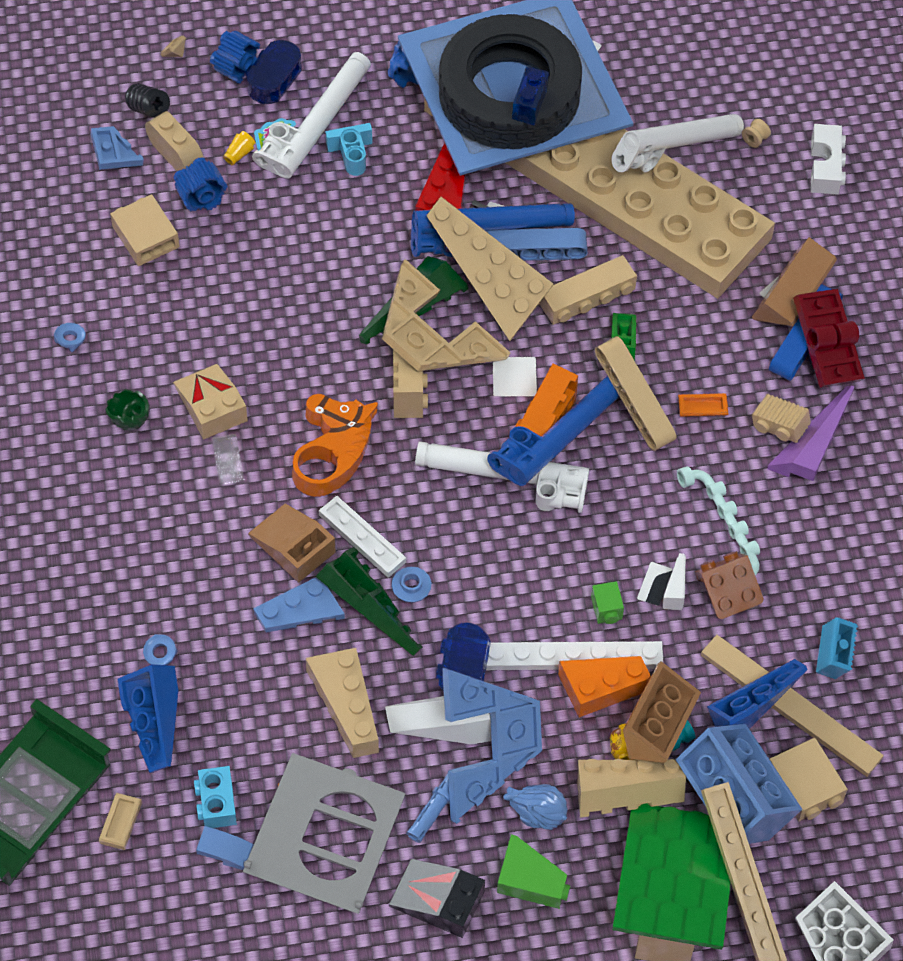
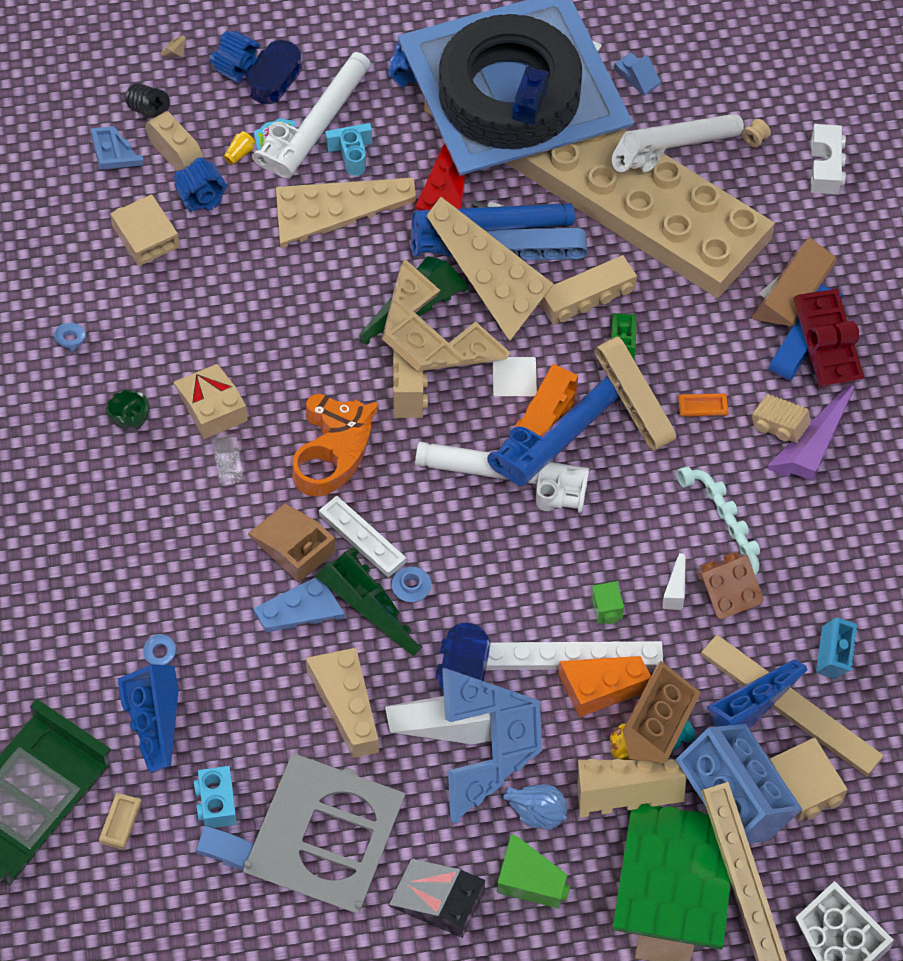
(330, 206): none -> tan wing
(430, 811): medium blue pin -> none
(638, 73): none -> medium blue slope
(654, 584): sticker -> none

